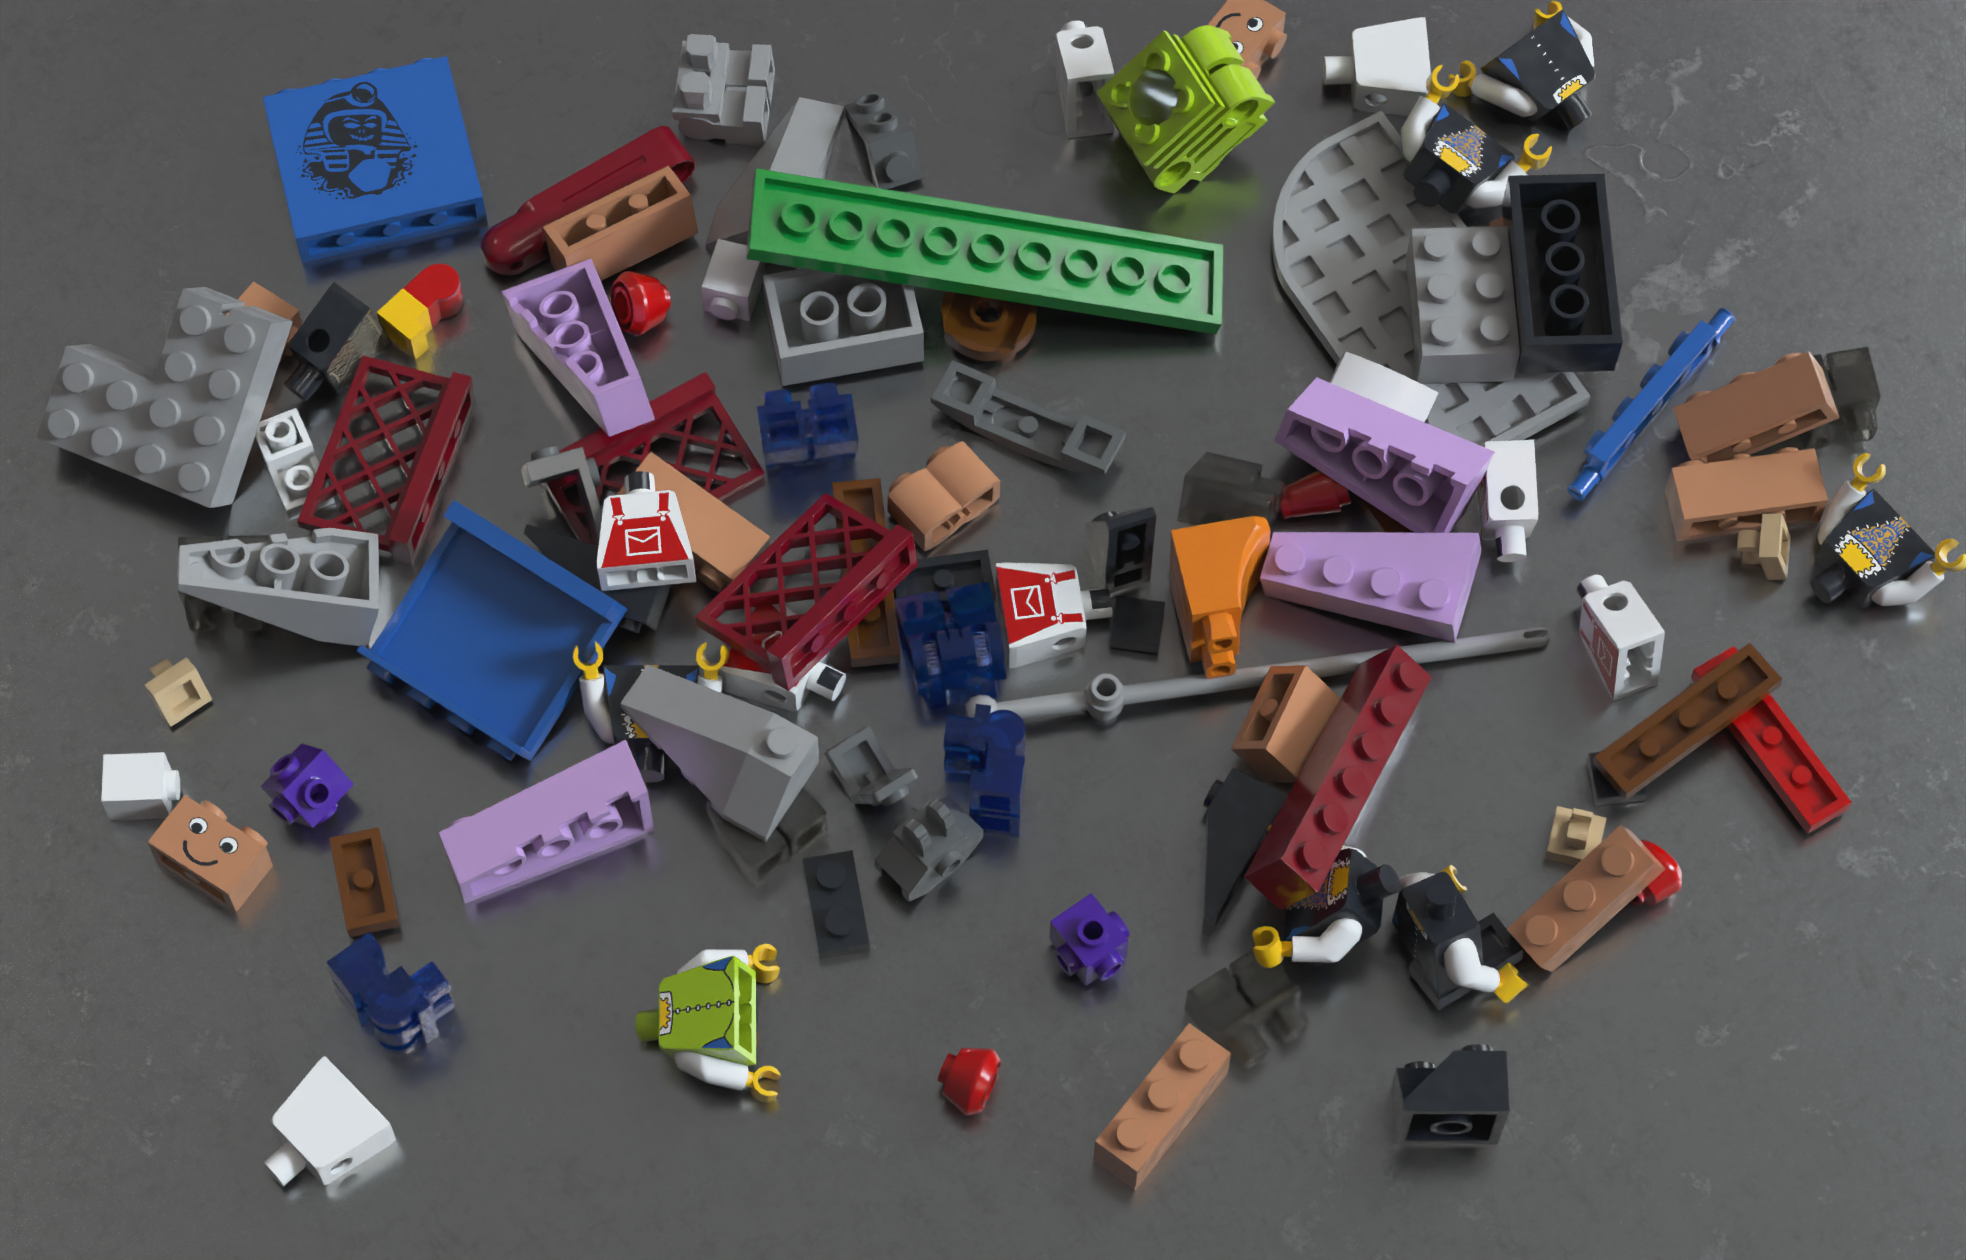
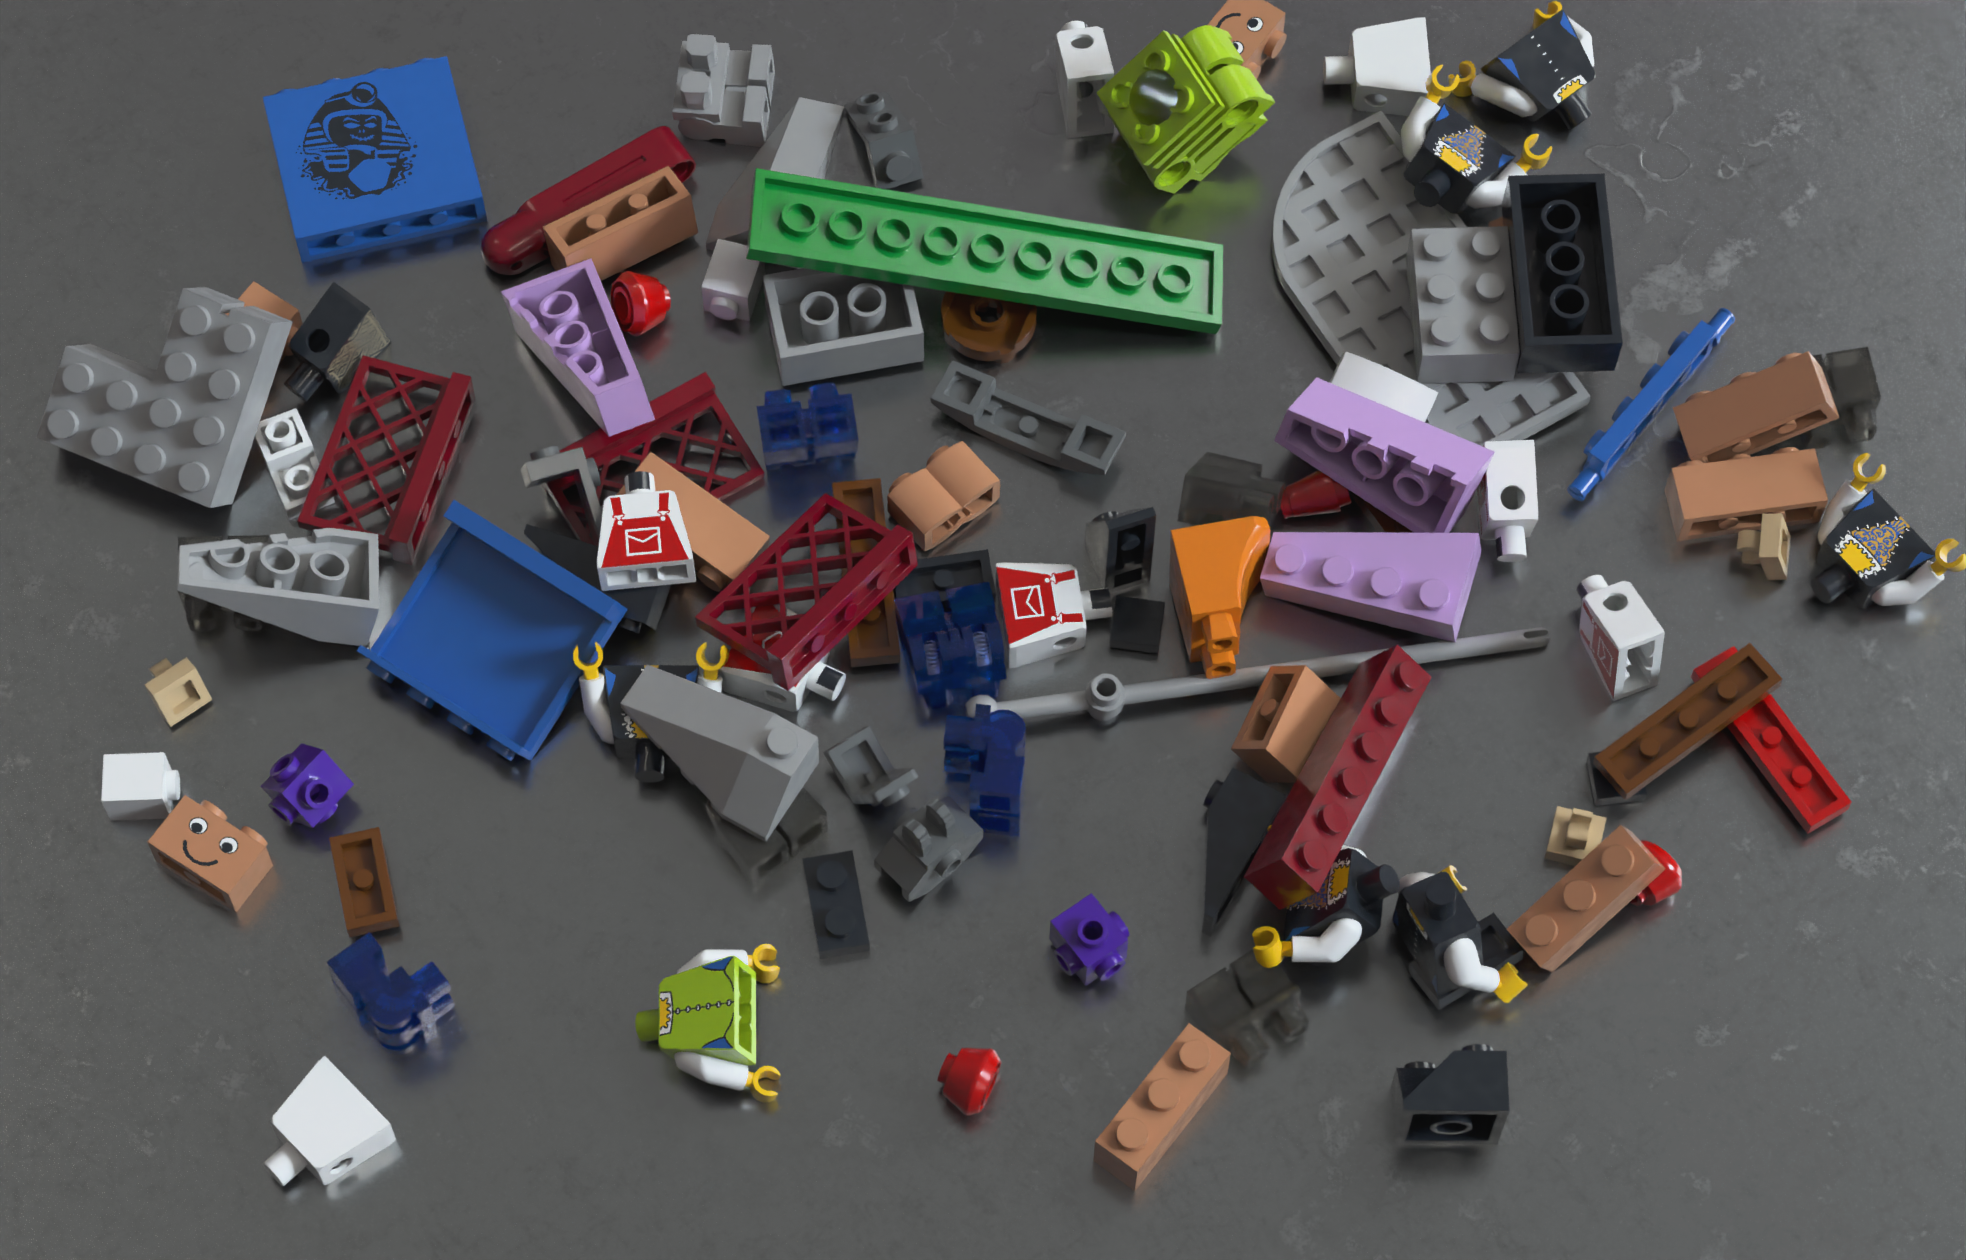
(420, 307): leg -> none
(550, 824): lavender wedge -> none

